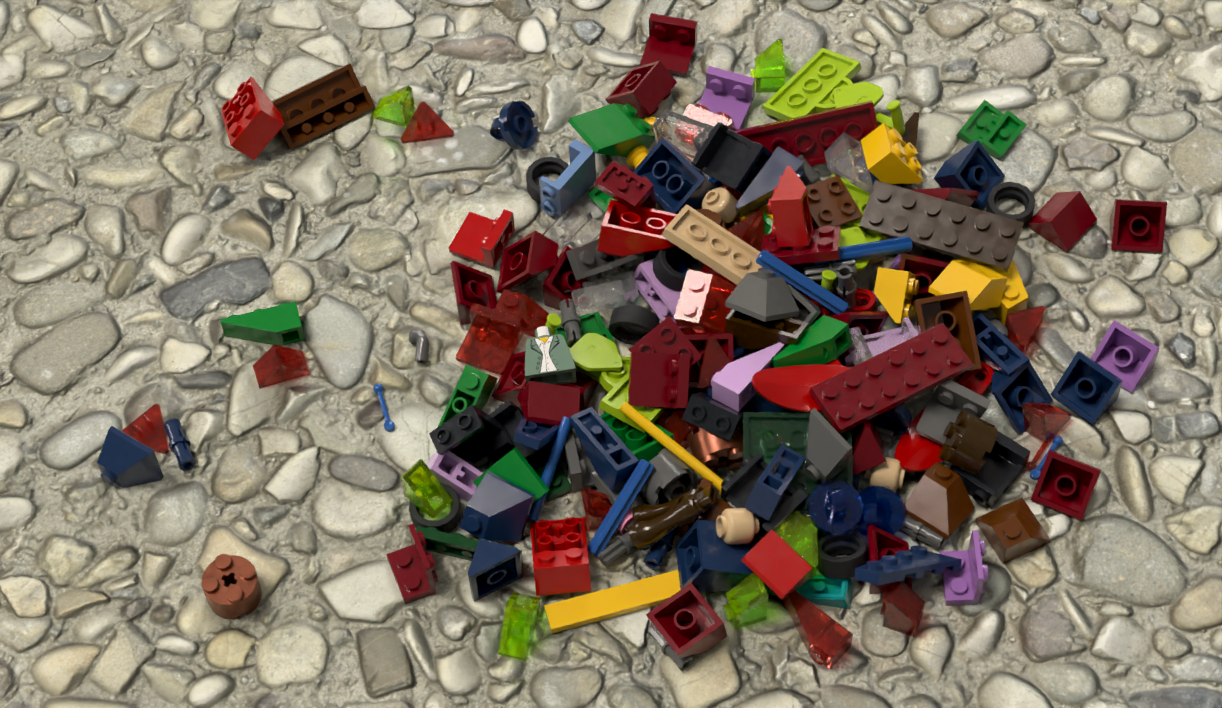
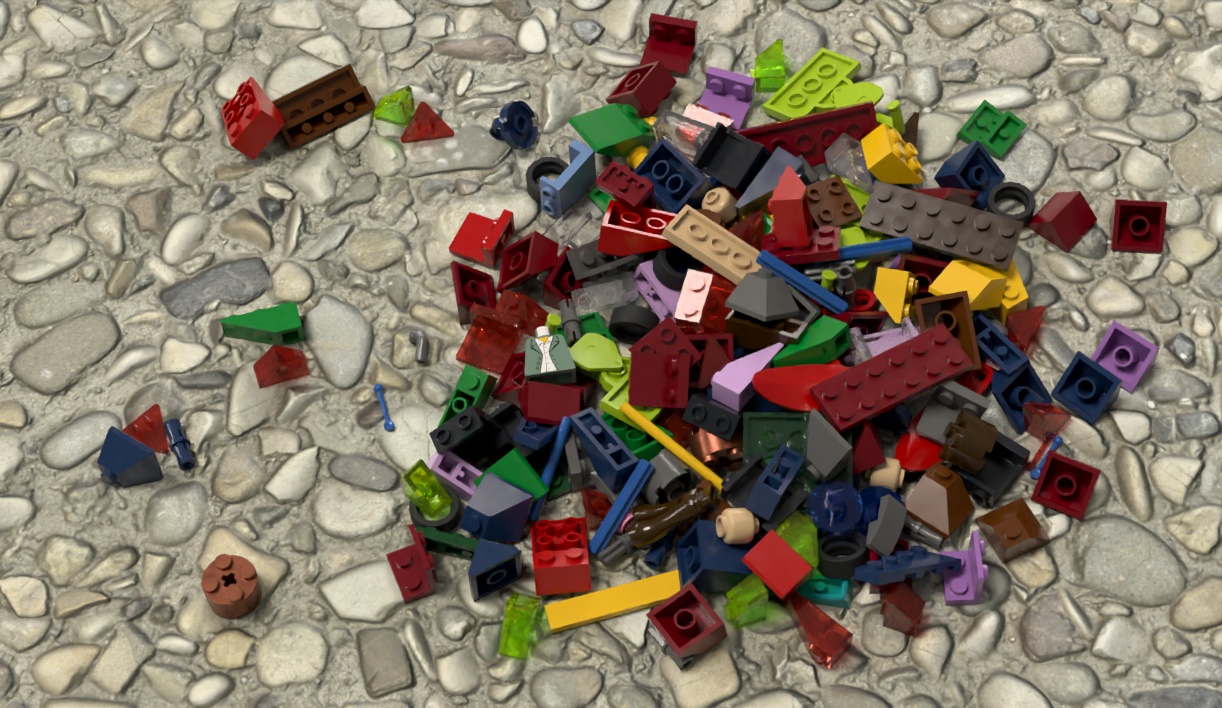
(886, 530): none -> dark grey slope

